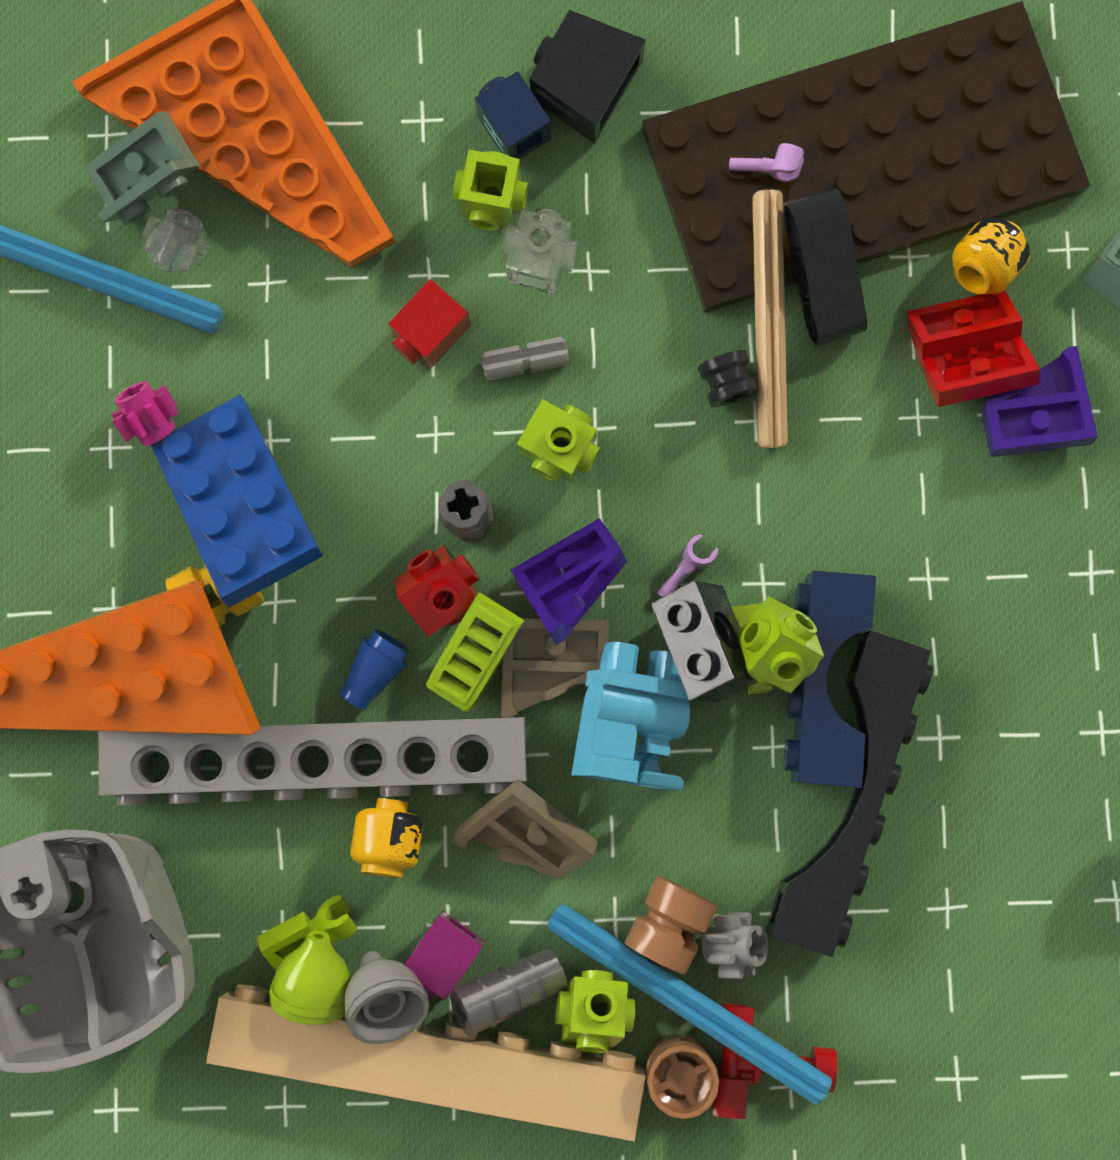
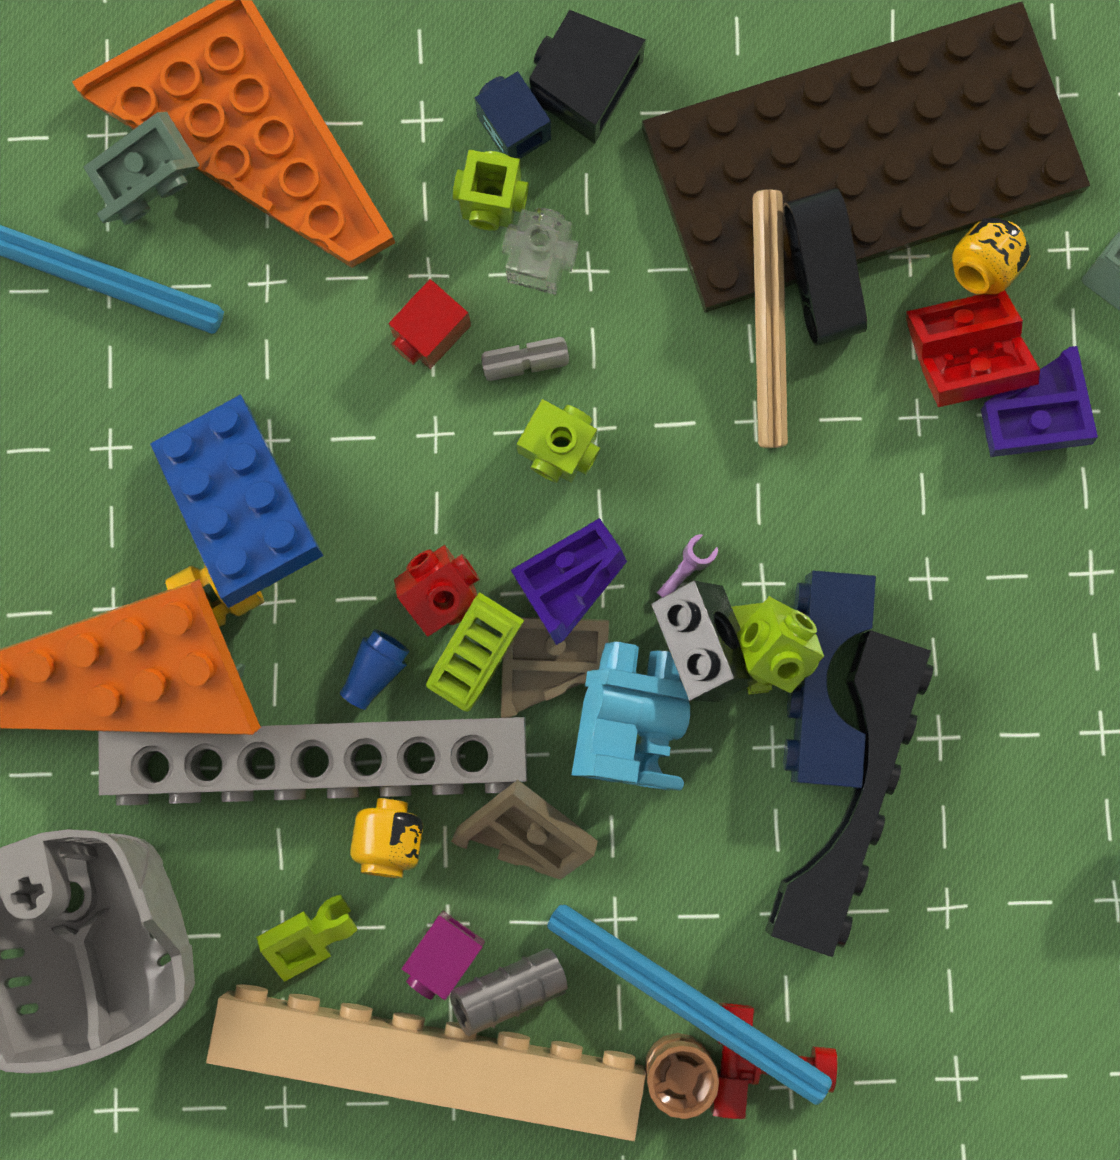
(144, 413): dark pink gear -> none
(175, 240): clear gear -> none
(311, 983): lime helmet -> none
(384, 1000): light grey helmet -> none
(449, 509): flat silver axle -> none
(581, 1024): lime brick -> none
(671, 925): medium nougat wheel -> none
(728, 378): black wheel -> none
(735, 945): light grey gear -> none
(783, 167): lavender hand -> none

